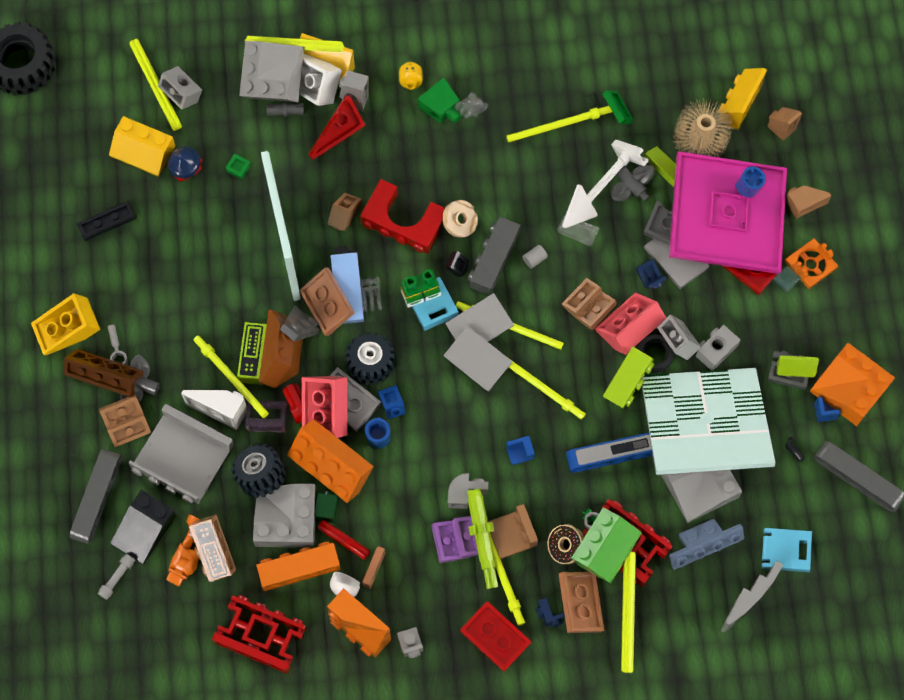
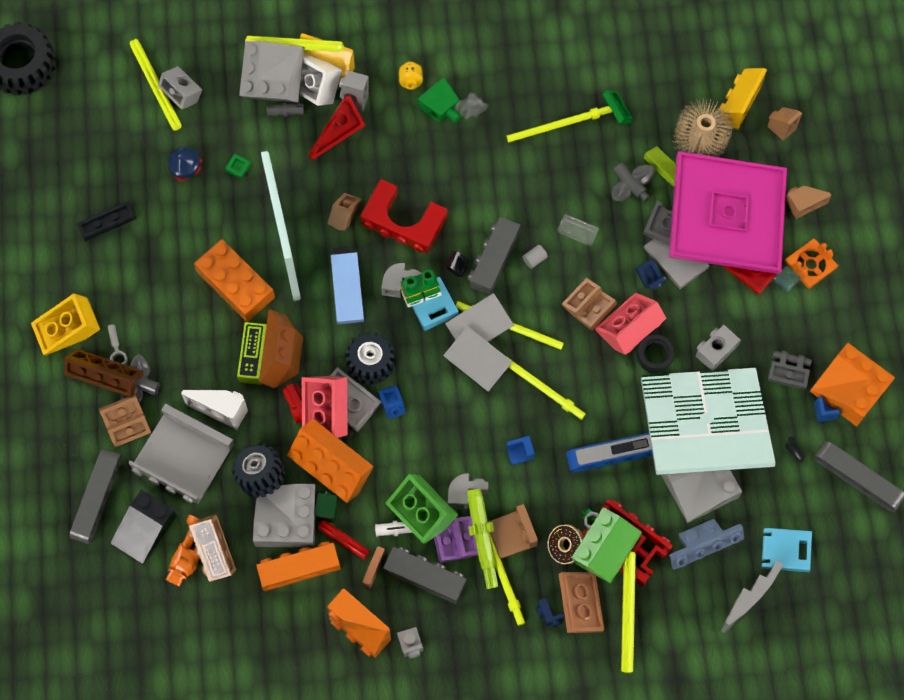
(106, 590): light grey bar -> none
(141, 146): yellow slope -> none
(208, 351): neon yellow bar -> none
(234, 280): none -> orange brick
(253, 648): red fence -> none
(267, 425): tile -> none
(299, 325): dark grey wing -> none
(326, 301): nougat tile -> none
(344, 581): white hair -> none
(370, 291): clear arm -> none
(377, 433): blue piece -> none
(381, 529): none -> white pin
(391, 281): none -> light grey brick
(421, 508): none -> bright green slope
(424, 575): none -> dark grey brick
(451, 222): tan tile -> none
(495, 636): red plate -> none
(581, 206): white piece -> none
(629, 378): lime brick -> none
(678, 337): light grey brick -> none
(750, 182): blue piece -> none
(797, 366): lime slope -> none

